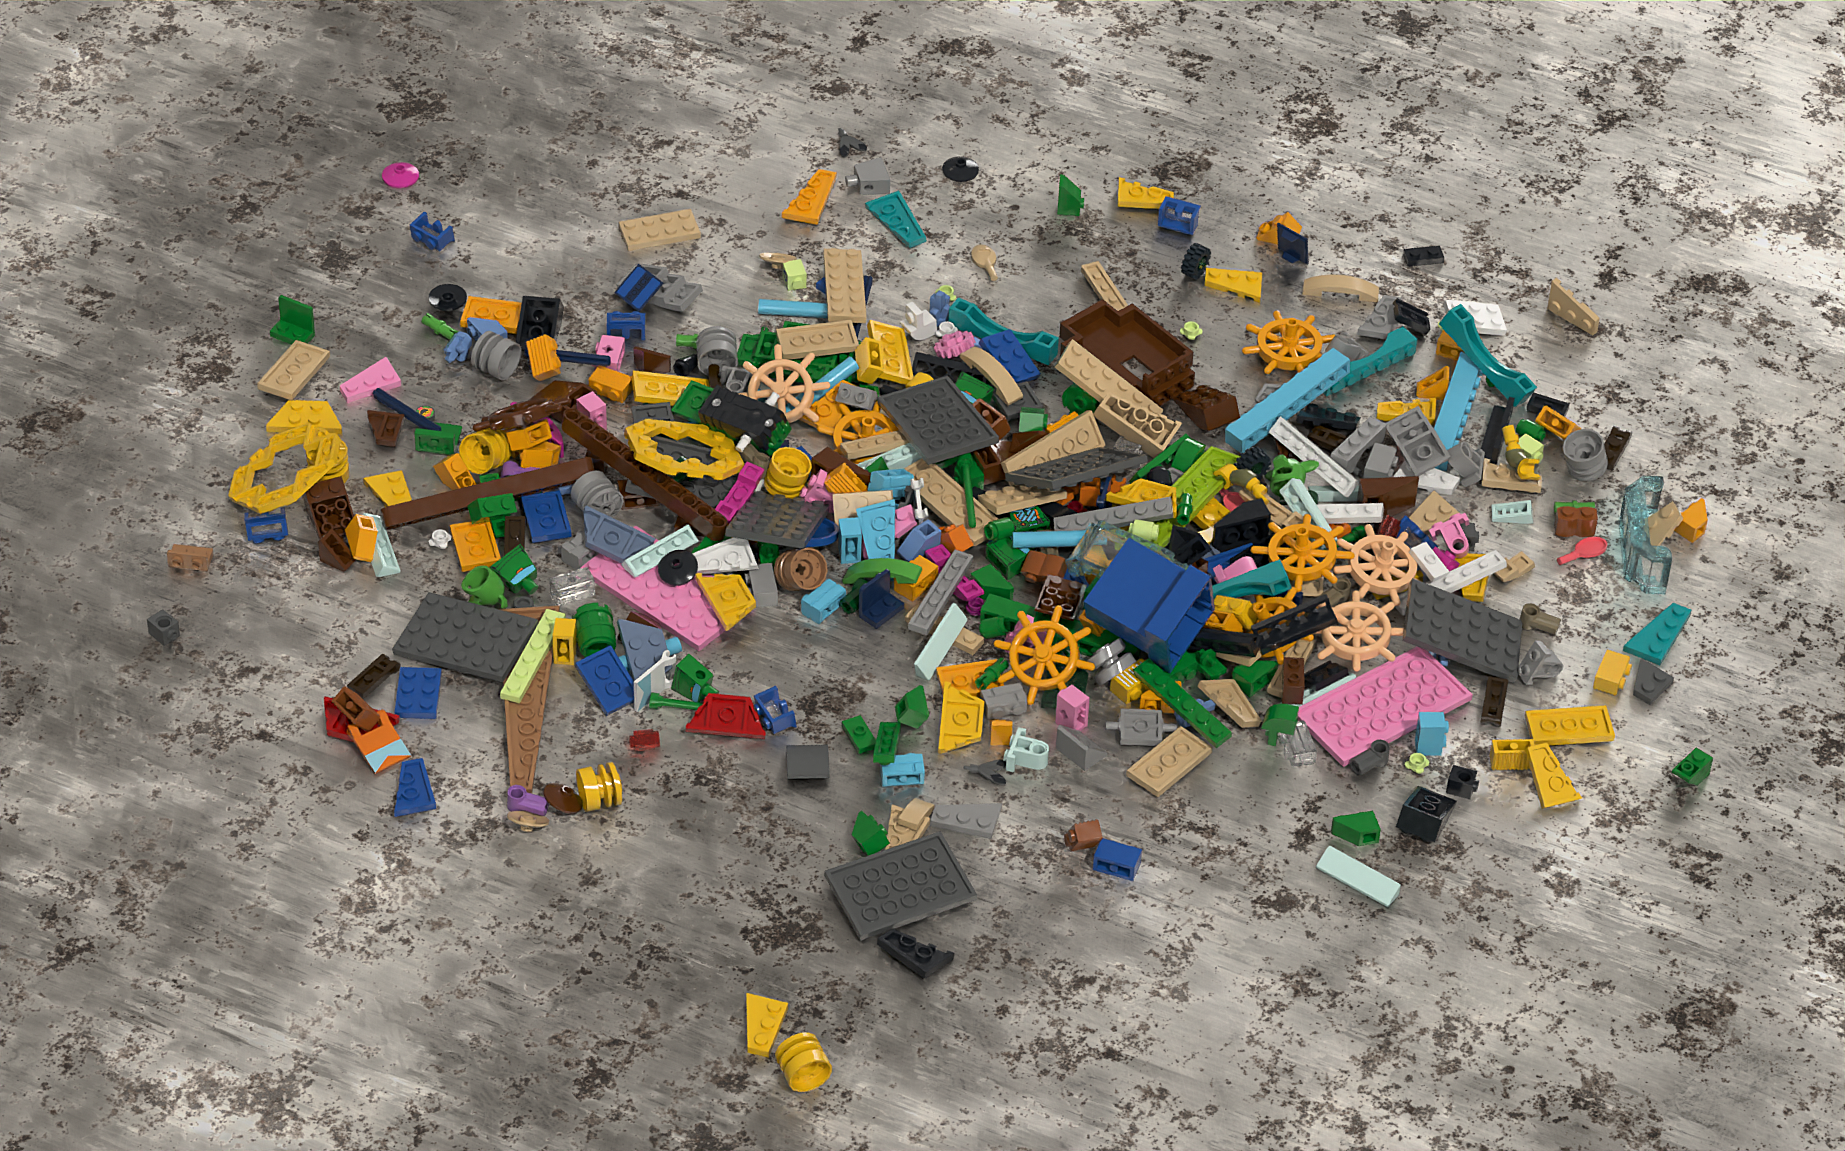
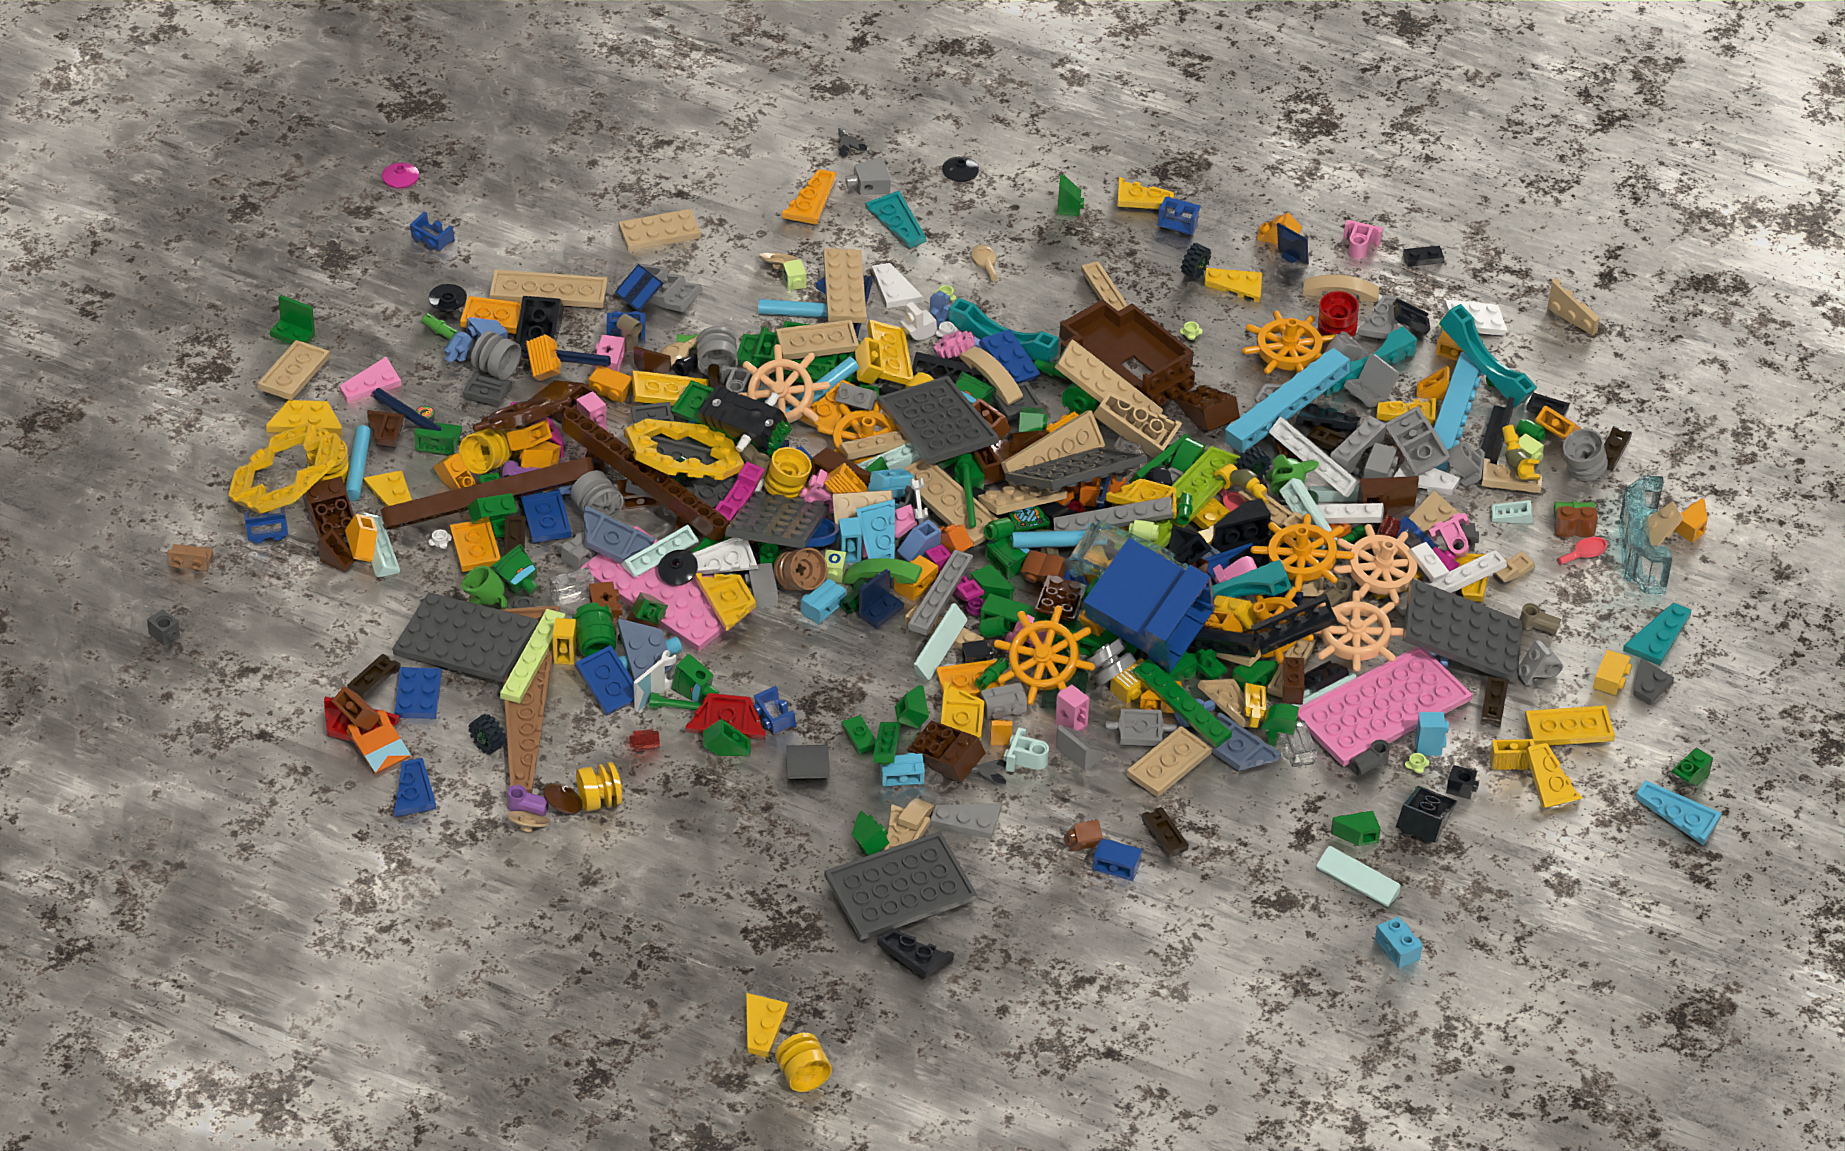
(357, 462): none -> medium azure piece
(486, 389): none -> dark grey plate
(487, 734): none -> black wheel
(571, 289): none -> tan plate
(606, 594): none -> dark orange brick
(629, 330): none -> dark tan piece
(649, 608): none -> green slope
(678, 349): none -> tan piece
(726, 740): none -> green slope
(835, 565): none -> yellowish green brick
(894, 287): none -> white wing
(948, 750): none -> reddish brown slope
(976, 651): none -> black brick
(1048, 367): none -> green pin
(1165, 831): none -> dark brown plate
(1243, 748): none -> sand blue wing
(1254, 703): none -> yellow hinge
(1338, 313): none -> red wheel
(1361, 237): none -> bright pink pin
(1374, 382): none -> light grey bracket
(1398, 942): none -> medium azure brick
(1680, 811): none -> medium azure wing

